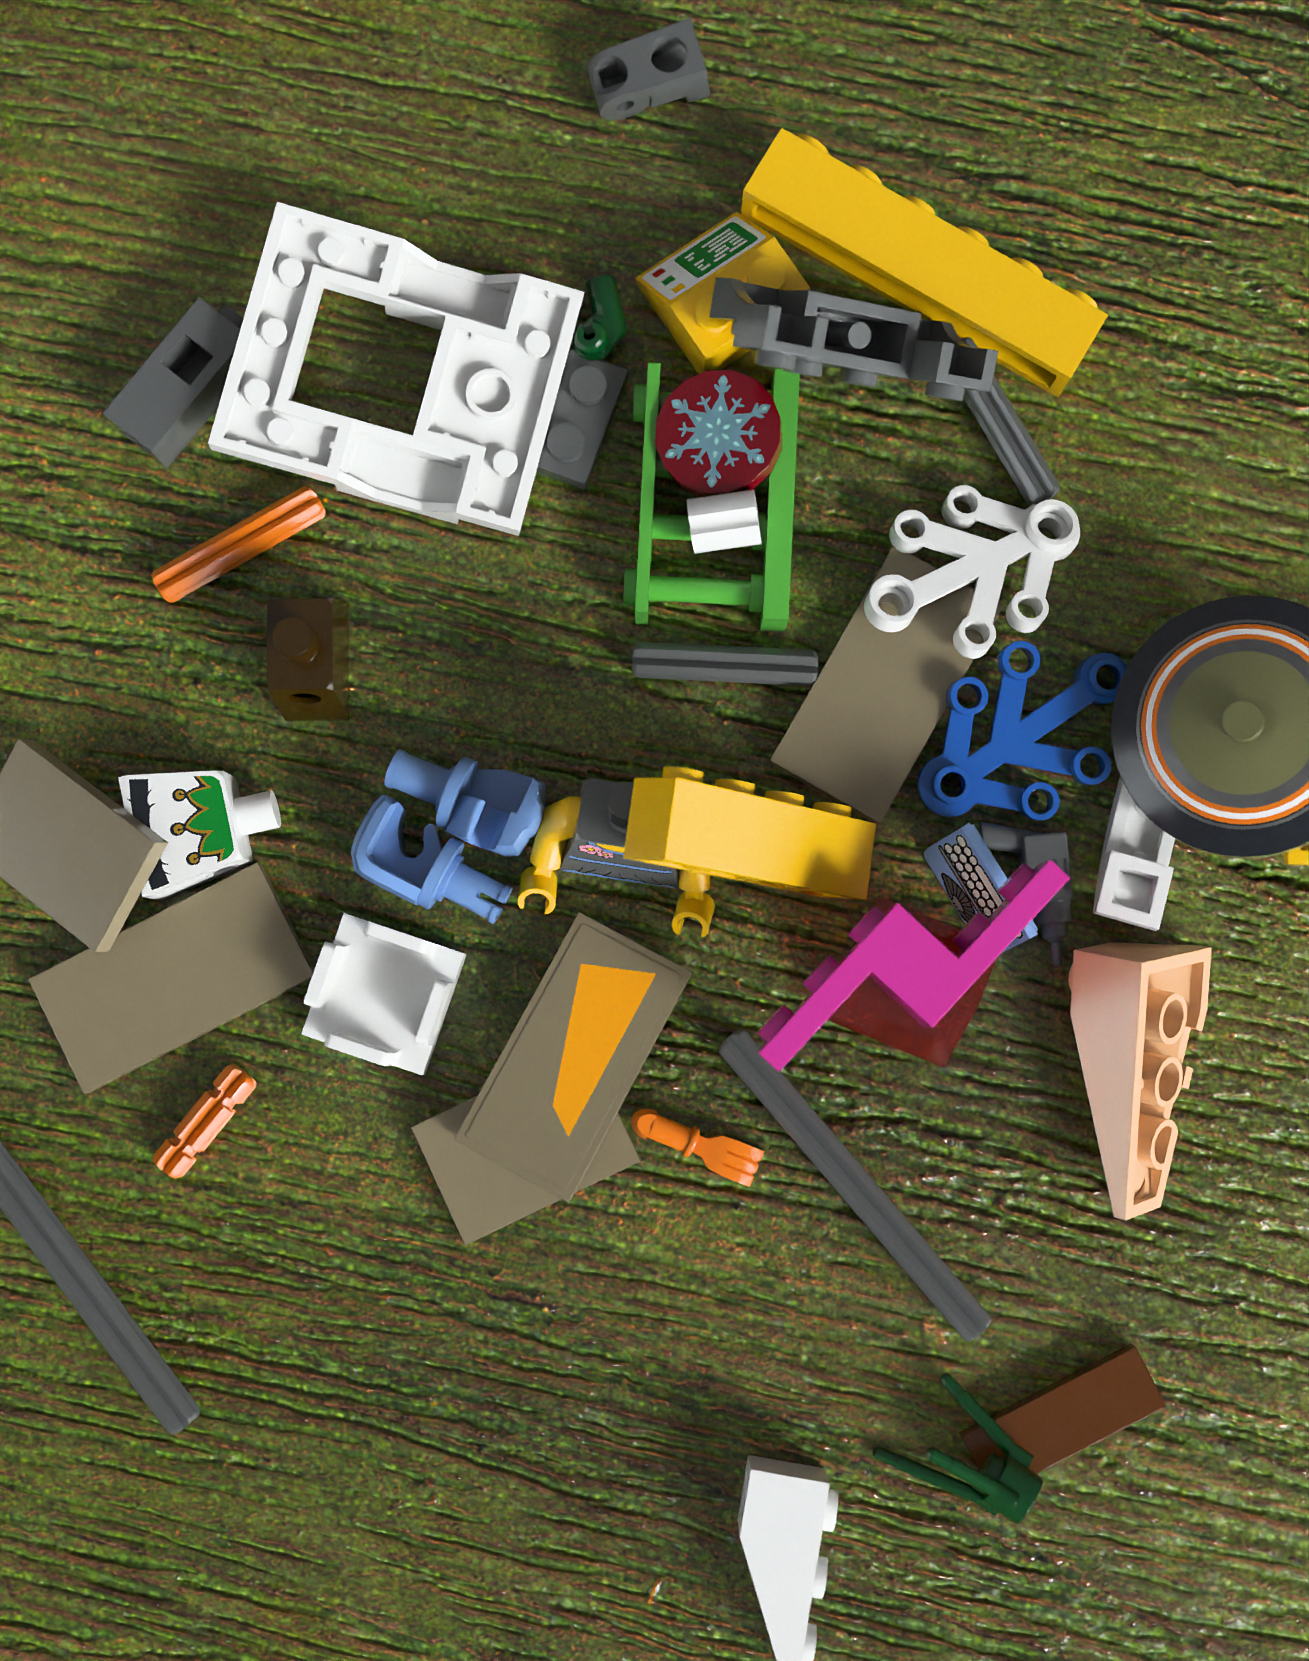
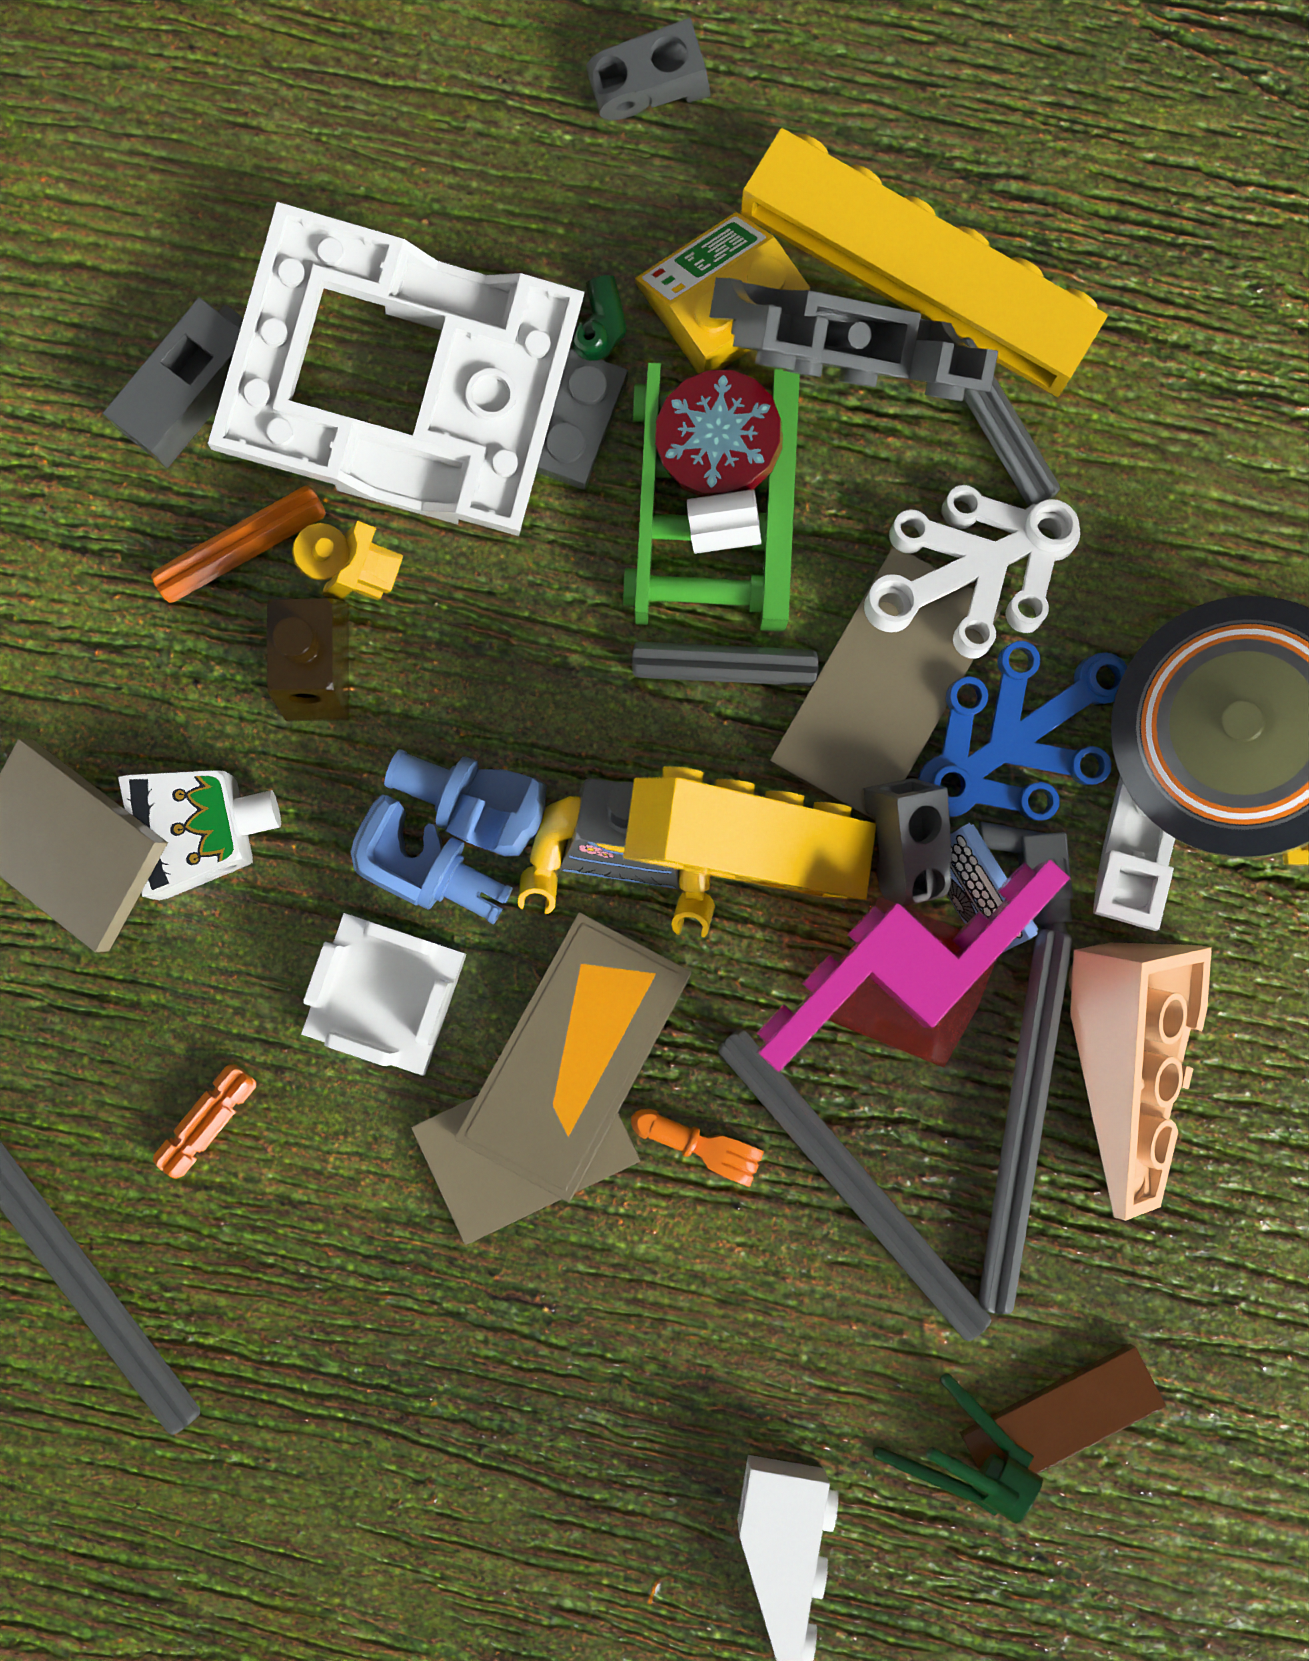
(172, 978): dark tan tile -> none
(346, 560): none -> yellow hips
(911, 840): none -> dark grey leg
(1024, 1121): none -> dark grey axle

